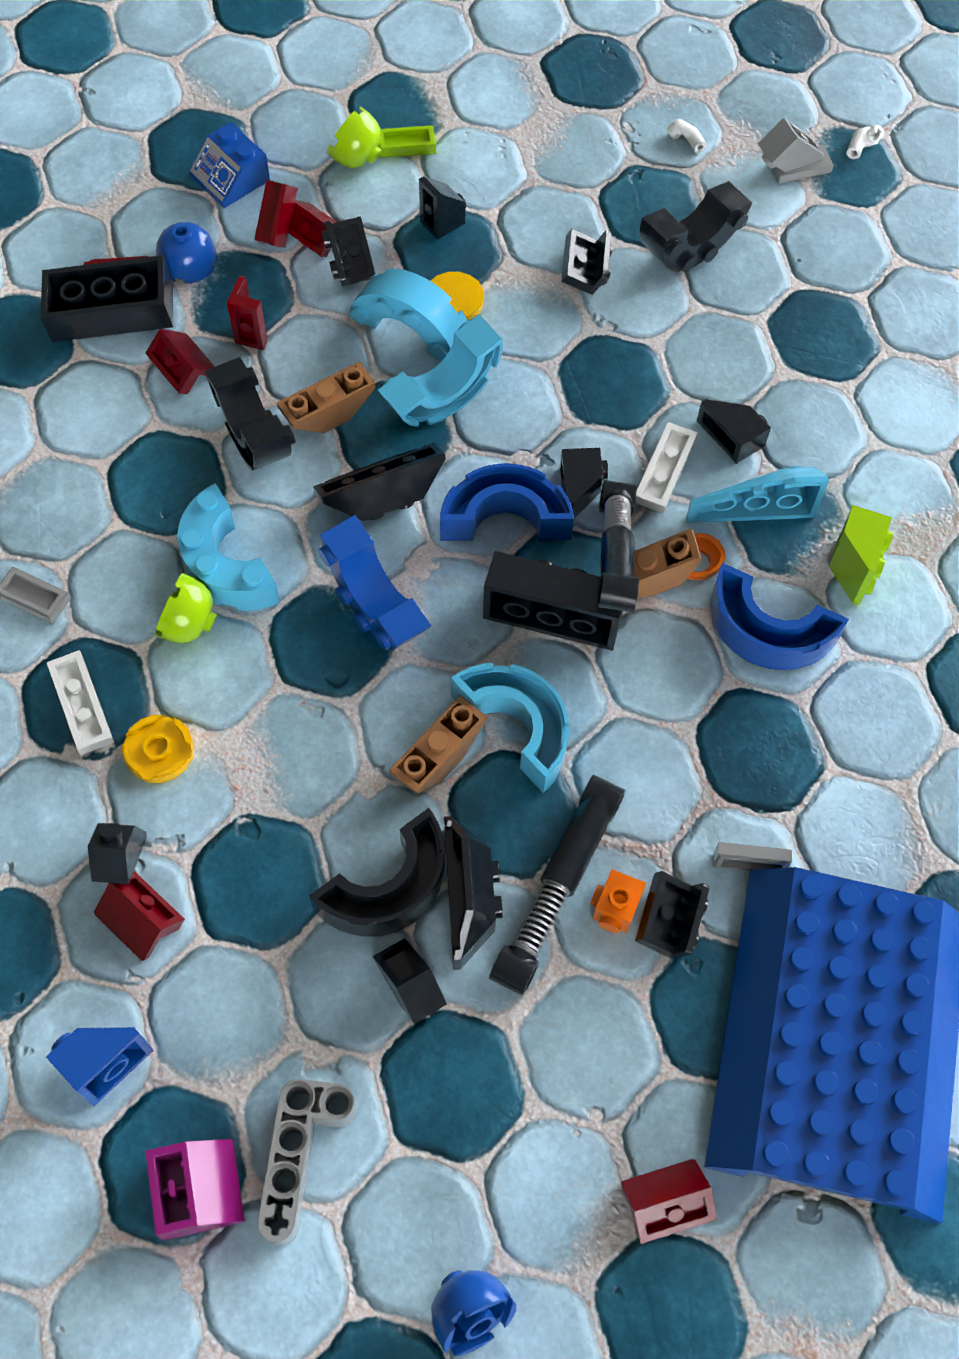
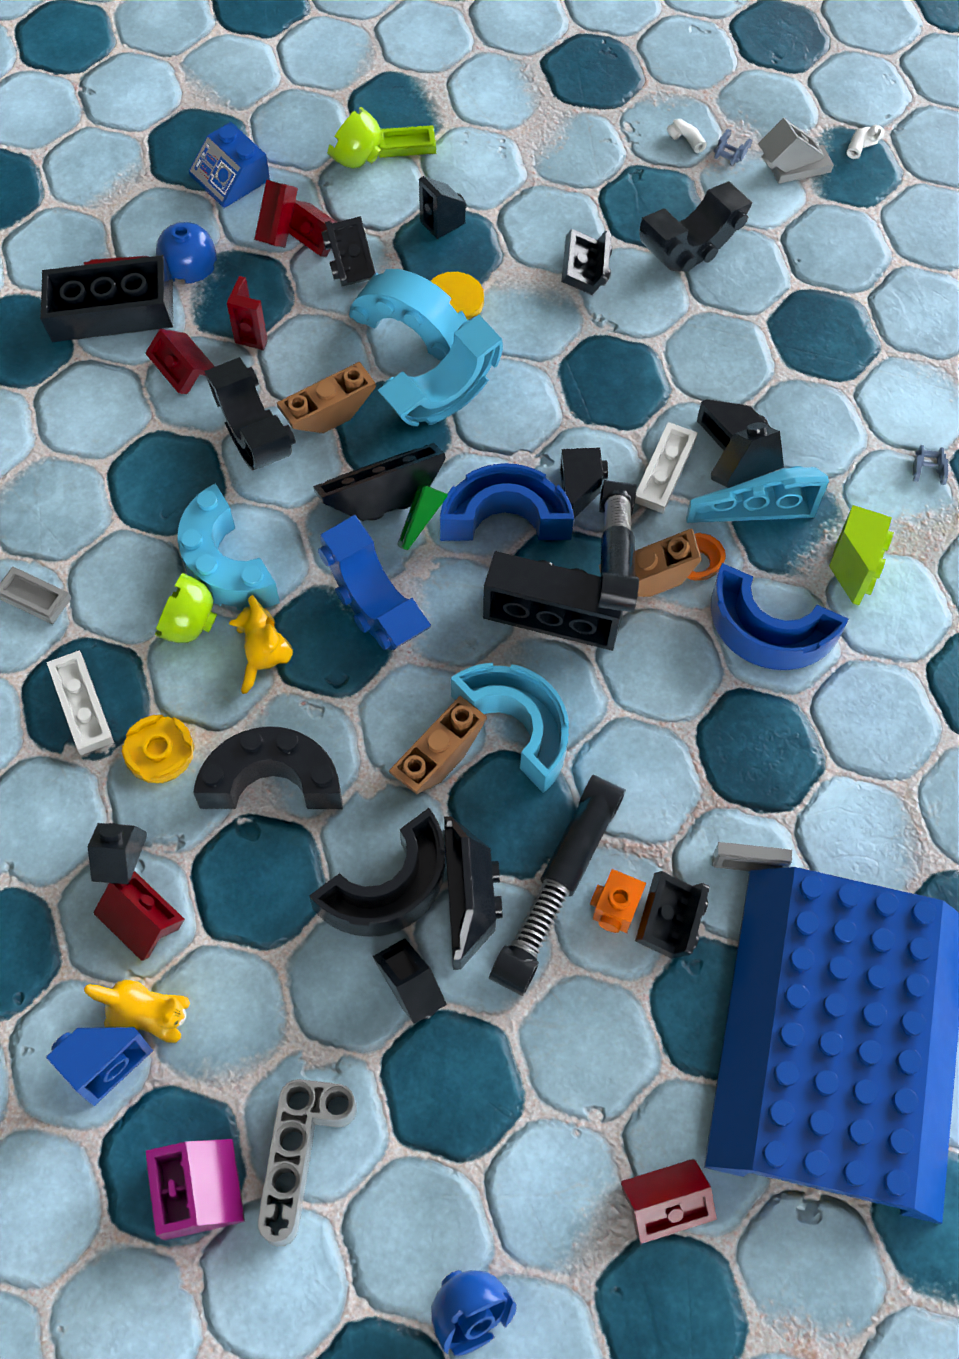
(137, 1007): none -> yellow animal
(263, 643): none -> yellow animal
(264, 754): none -> black brick
(424, 506): none -> green slope
(739, 152): none -> sand blue piece
(749, 455): none -> black slope
(941, 465): none -> sand blue piece

